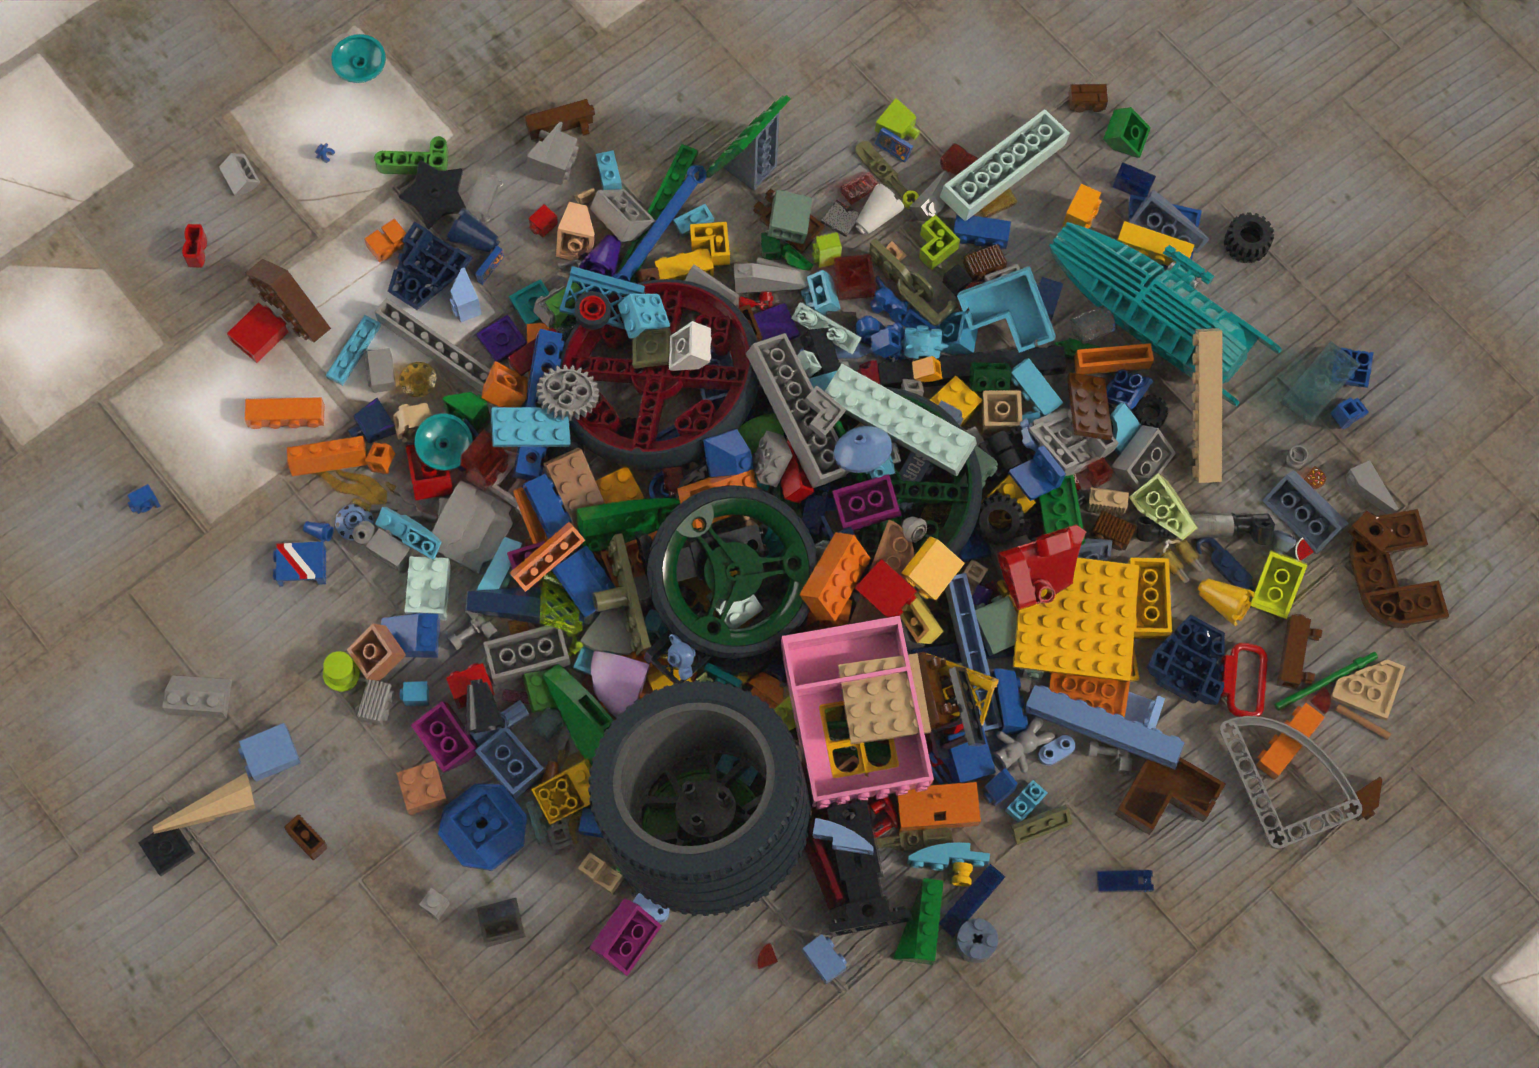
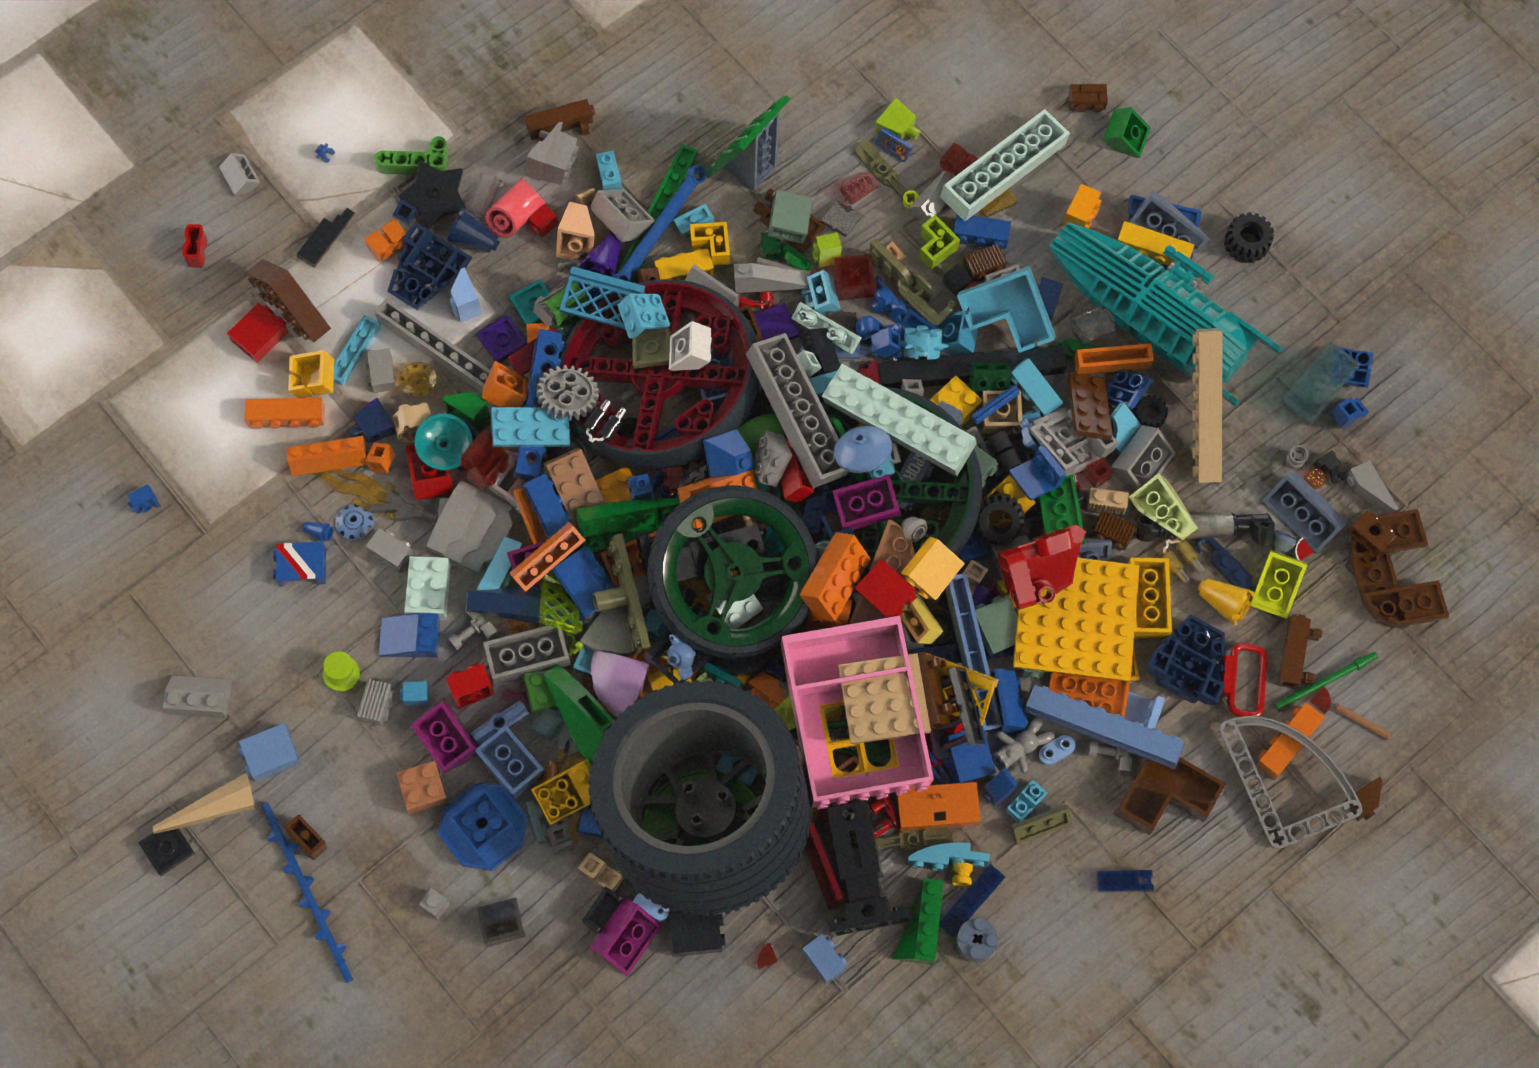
(308, 900): none -> blue plant
(315, 373): none -> yellow piece
(323, 238): none -> black piece
(358, 50): teal dish -> none
(366, 527): light grey brick -> none
(376, 652): nougat brick -> none
(404, 212): none -> dark blue brick
(409, 531): medium azure slope -> none
(481, 708): black cone -> none
(489, 265): blue tile -> none
(513, 209): none -> coral brick
(592, 320): wheel -> none
(602, 910): none -> black panel
(610, 427): none -> black piece
(639, 487): none -> blue brick
(696, 934): none -> black brick
(828, 411): light grey plate -> none
(841, 837): light blue slope -> none
(878, 209): white cone -> none
(927, 369): light orange brick -> none
(995, 404): none -> blue axle
(1133, 180): clear blue brick -> none
(1328, 463): none -> pearl dark grey piece
(1370, 688): tan plate -> none

